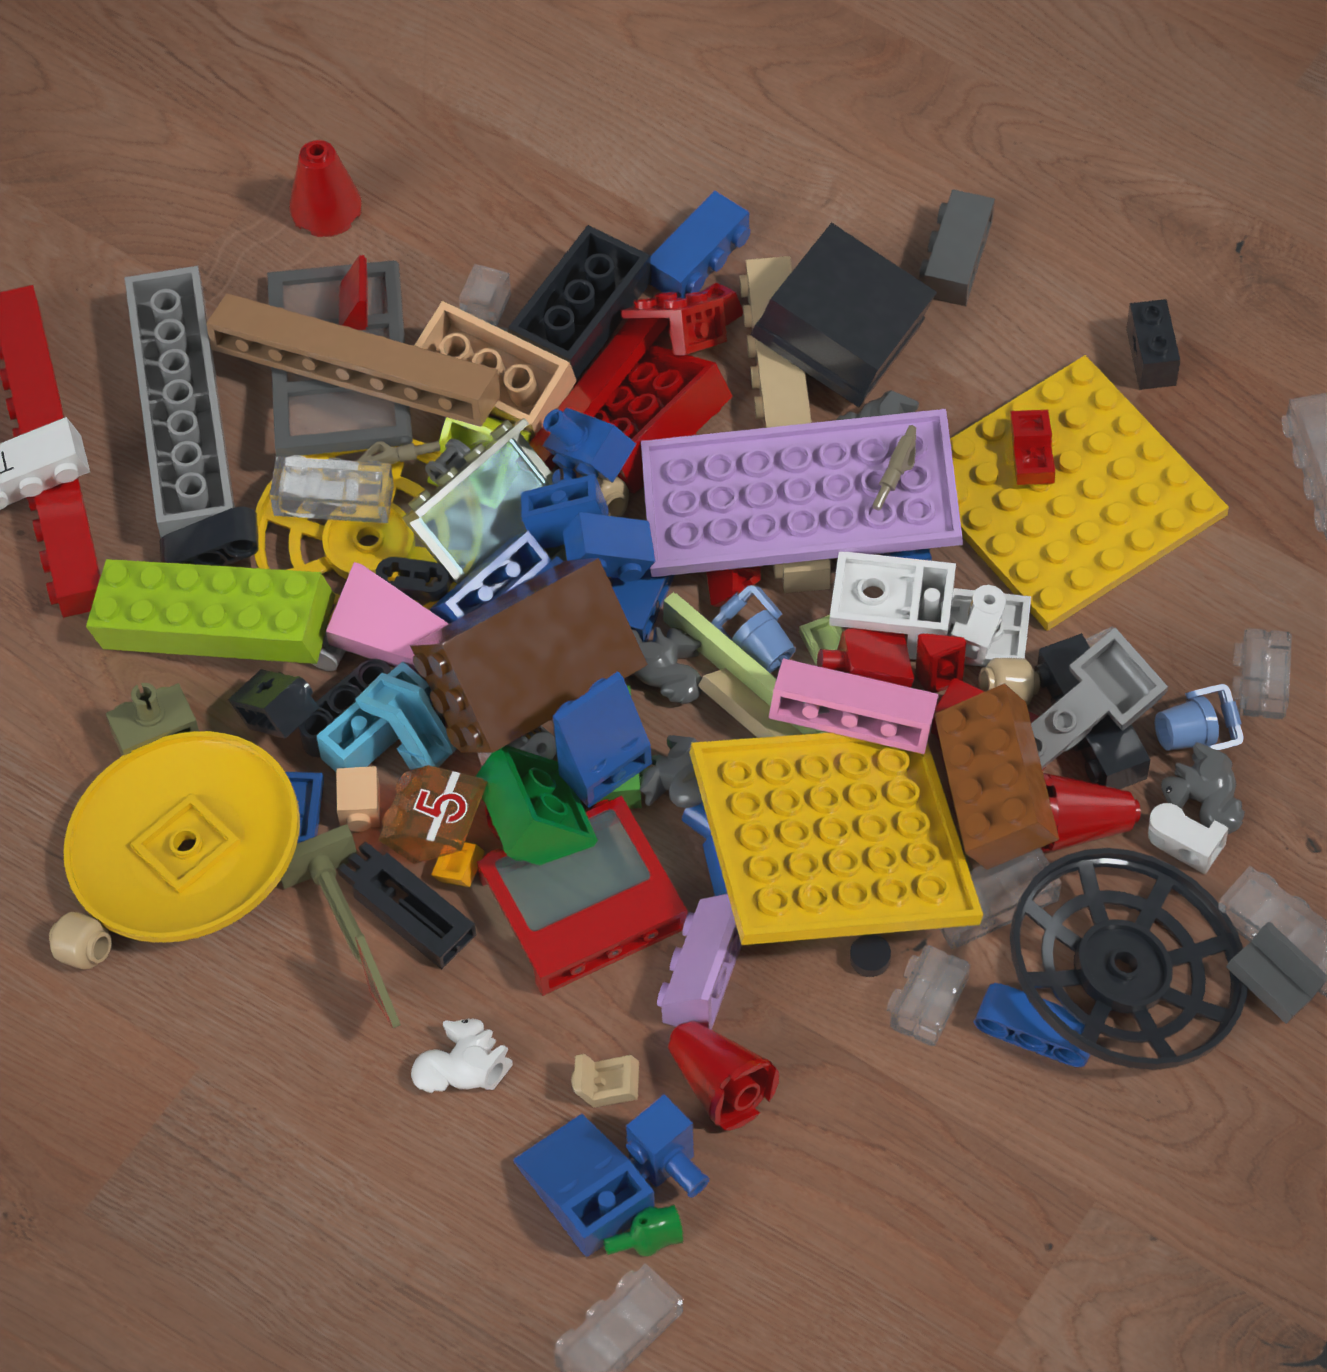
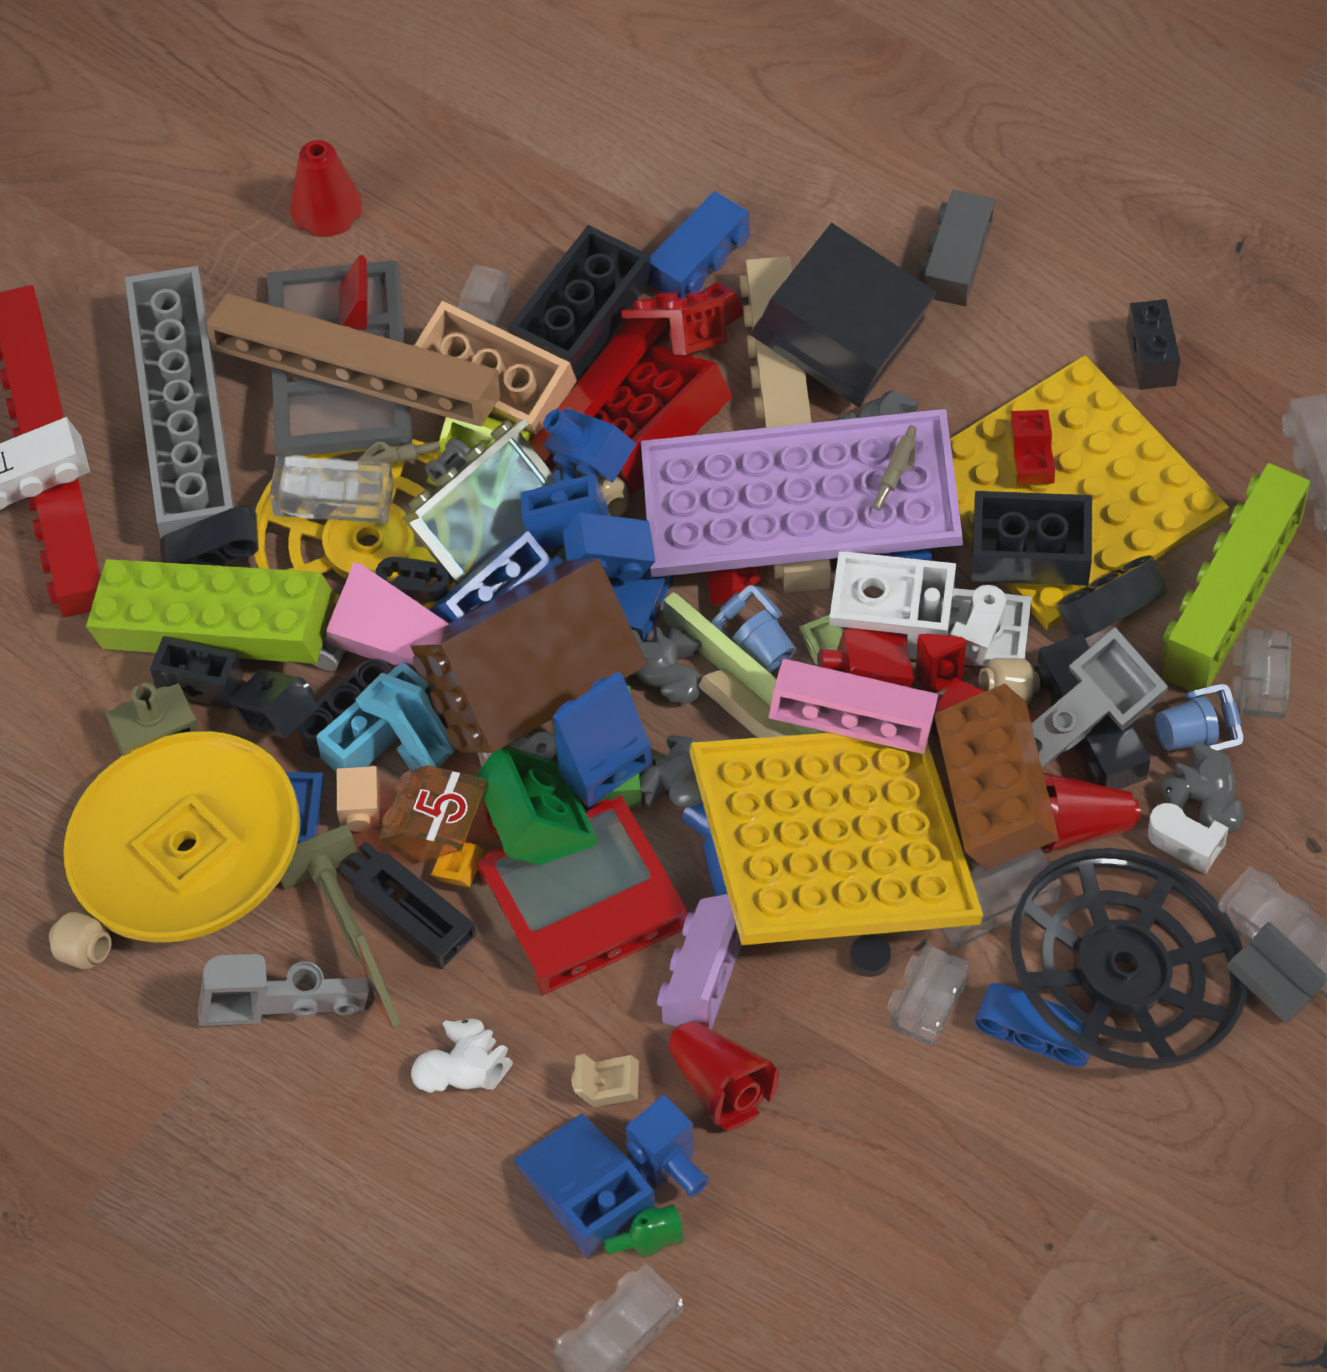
(202, 671): none -> black brick
(238, 992): none -> light grey plate
(1032, 538): none -> black brick
(1112, 597): none -> black beam
(1234, 578): none -> lime brick

